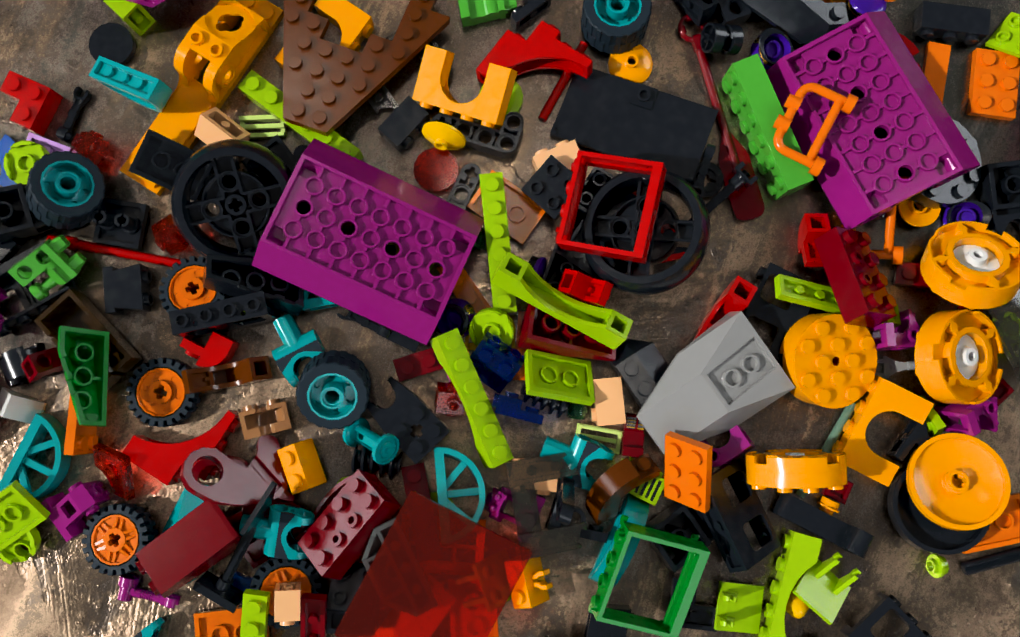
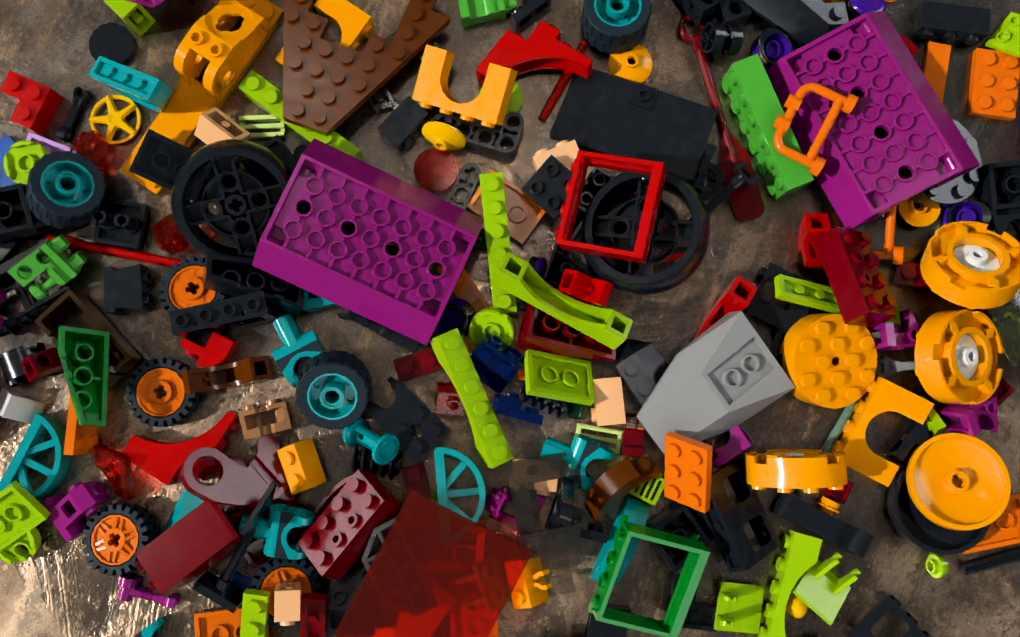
(115, 119): none -> yellow wheel

